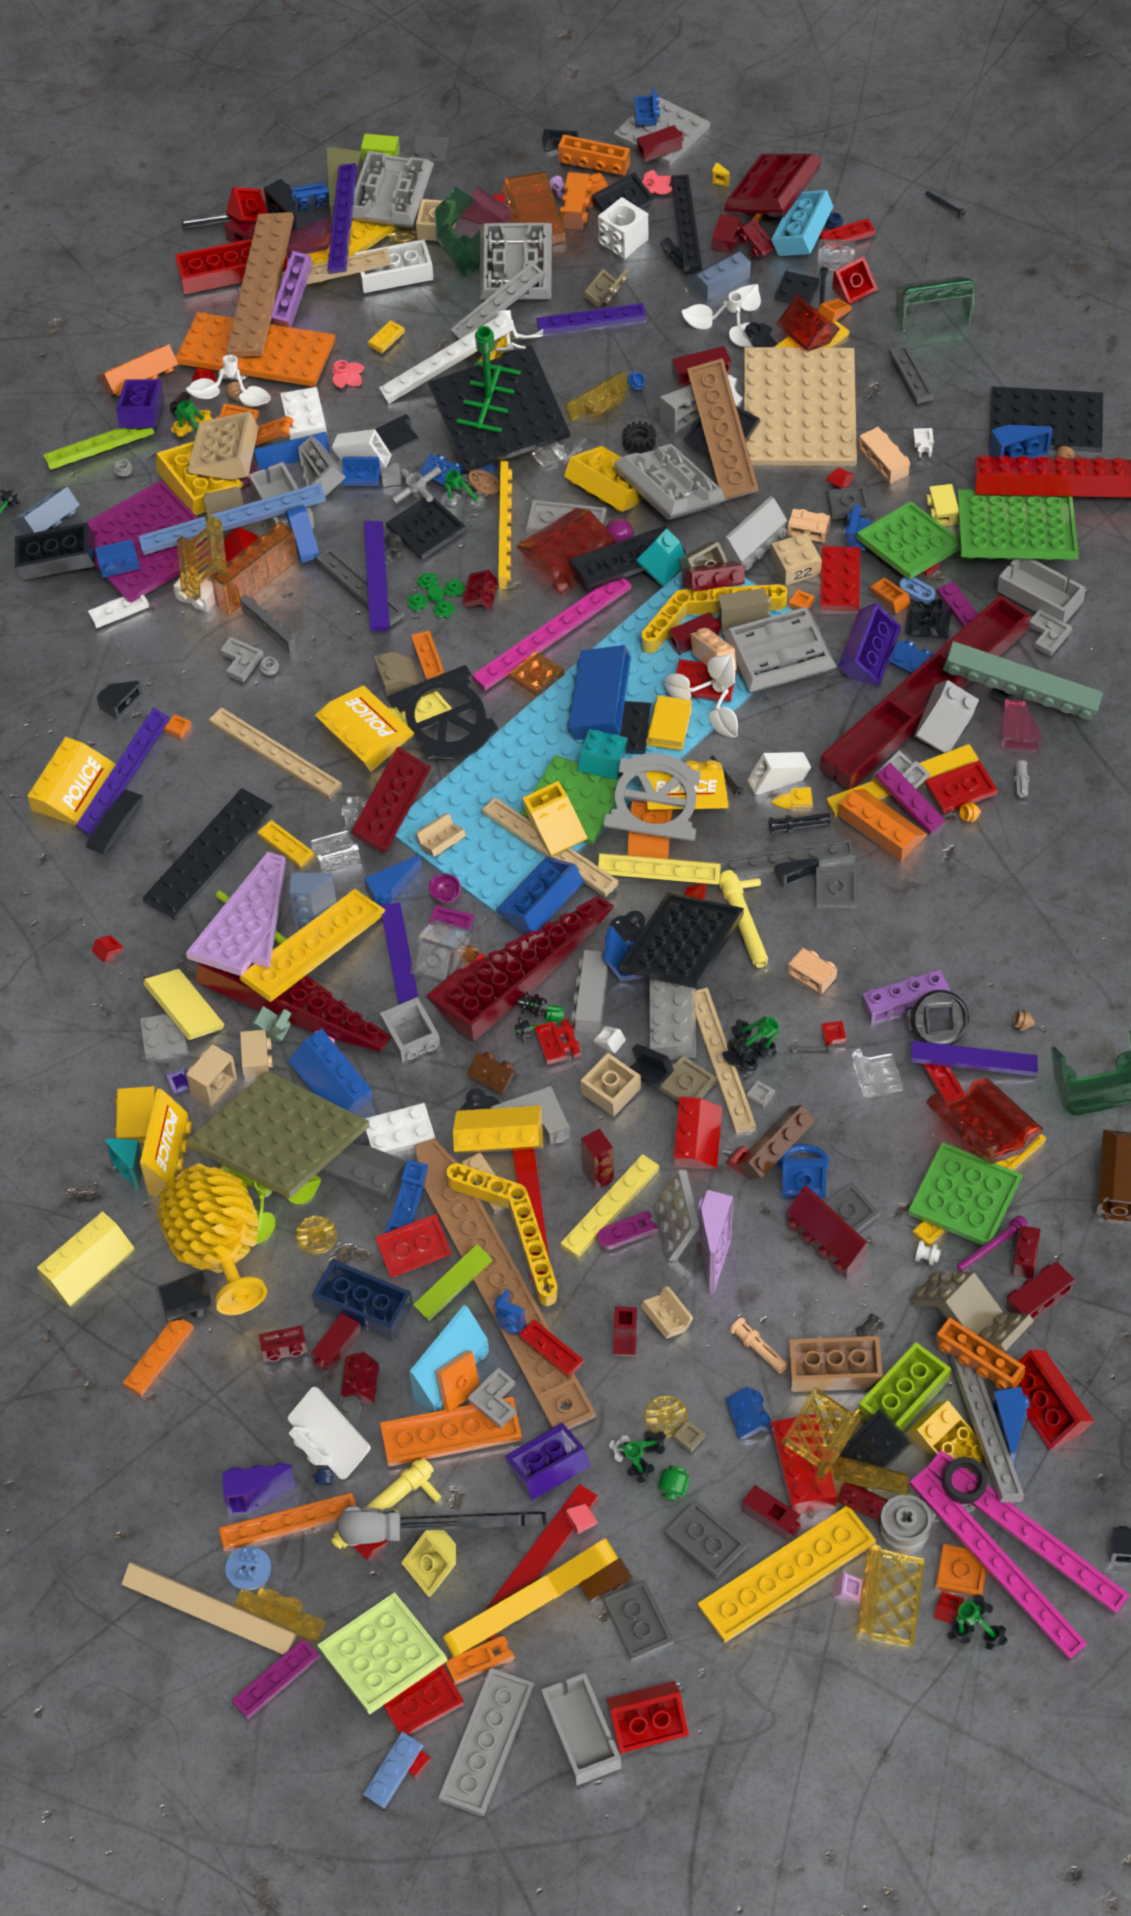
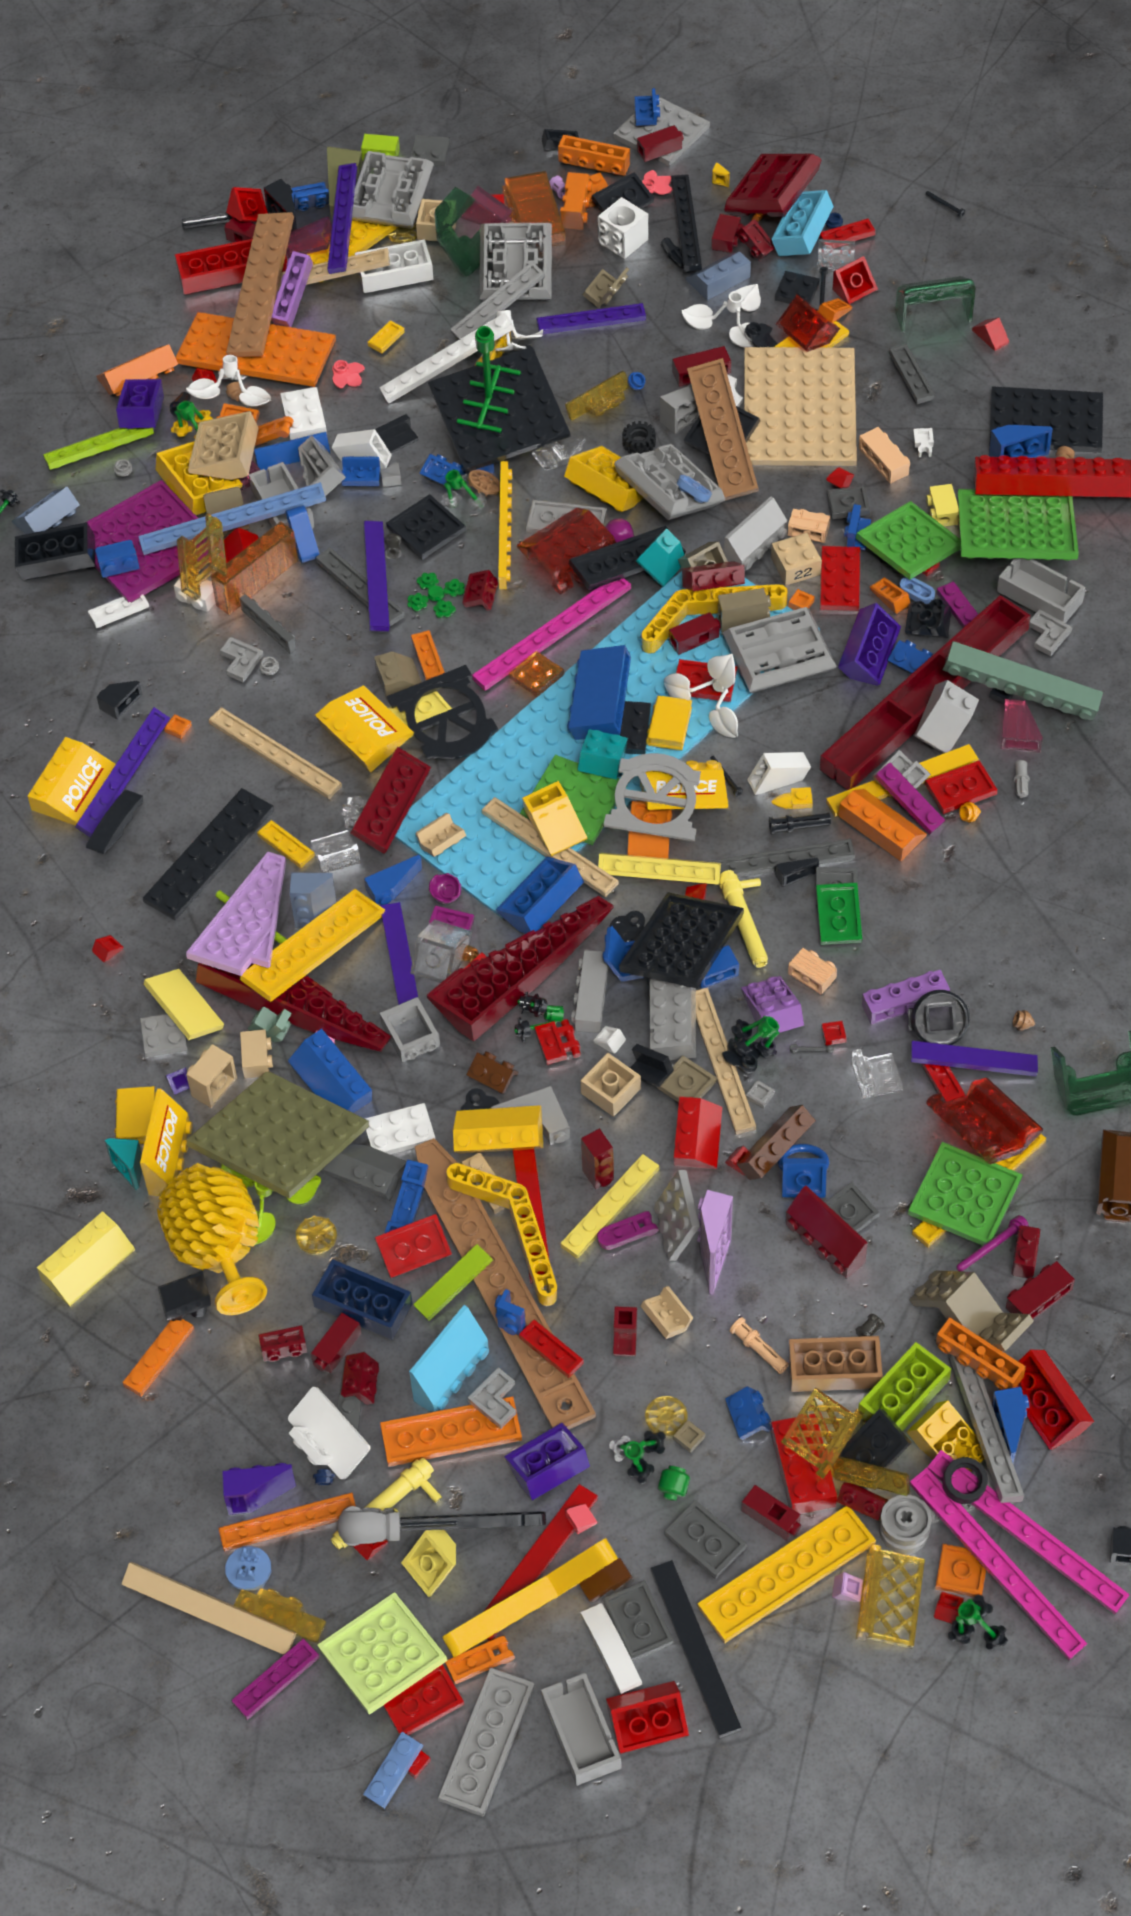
(416, 485): light grey bar -> none
(457, 1380): orange plate -> none
(611, 1648): none -> white slope
(694, 488): none -> medium blue plate
(696, 1649): none -> black tile
(708, 645): light nougat brick -> none
(723, 968): none -> blue slope
(775, 1000): none -> medium lavender slope
(839, 913): none -> green plate
(928, 1253): white wheel -> none
(992, 333): none -> slope

